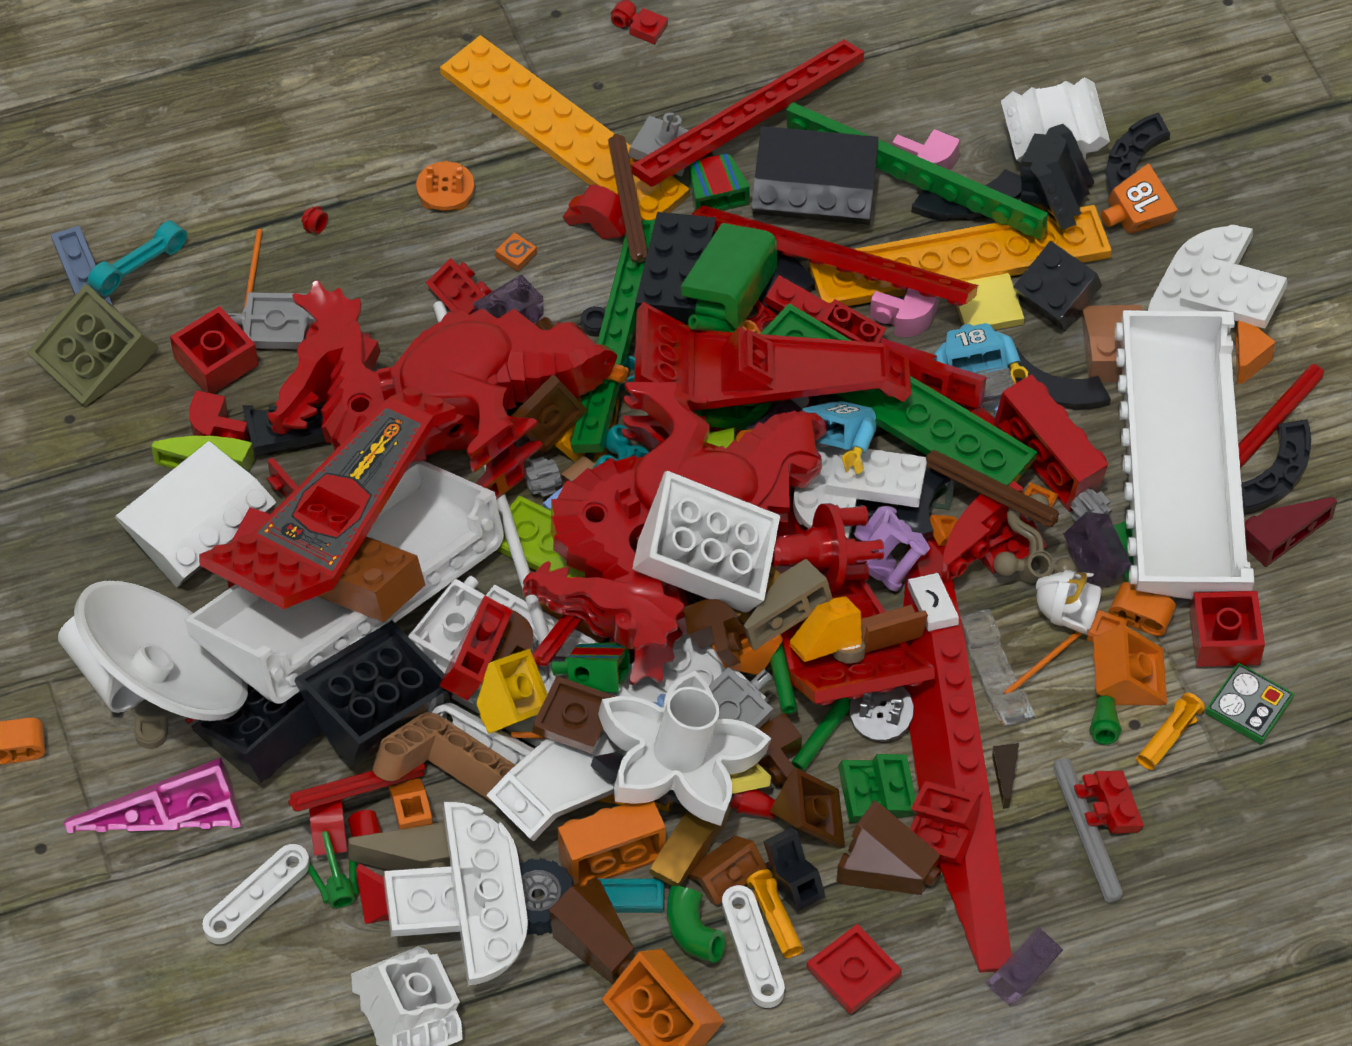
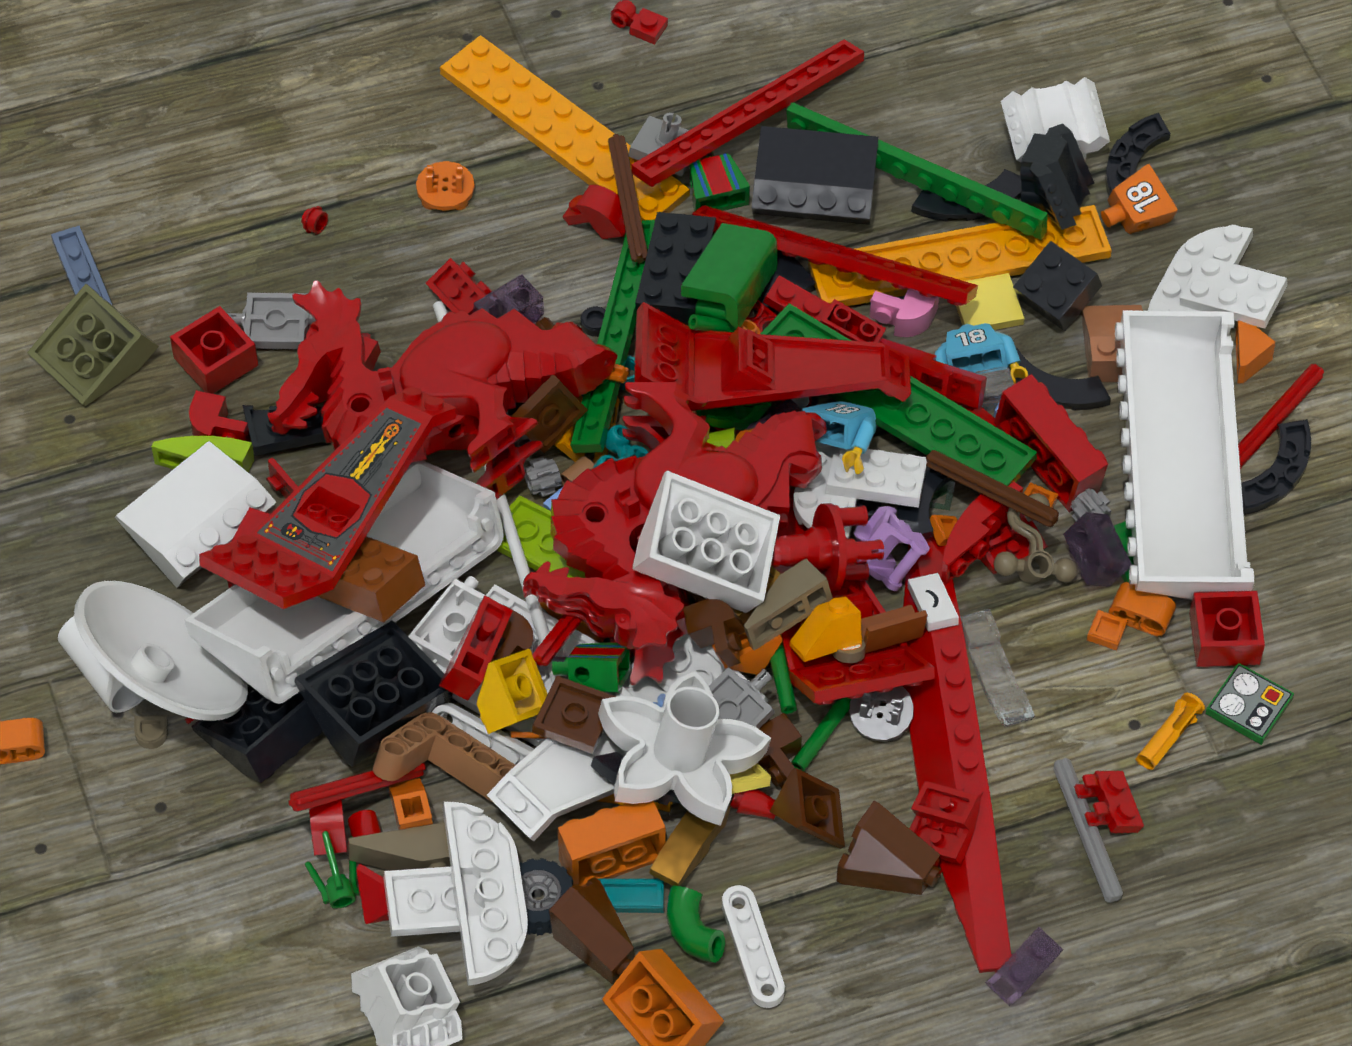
(107, 277): teal piece -> none
(190, 799): dark pink wedge -> none
(253, 263): orange axle -> none
(256, 894): white plate -> none
(516, 252): orange tile -> none
(727, 867): dark orange panel -> none
(775, 913): light orange piece -> none
(795, 876): black brick -> none
(854, 969): red plate -> none
(881, 780): green slope -> none
(938, 148): bright pink brick -> none
(1004, 763): dark brown piece -> none
(1043, 662): orange axle -> none
(1069, 600): white helmet -> none
(1105, 722): green cone -> none
(1129, 668): orange slope -> none
(1284, 527): dark red slope -> none

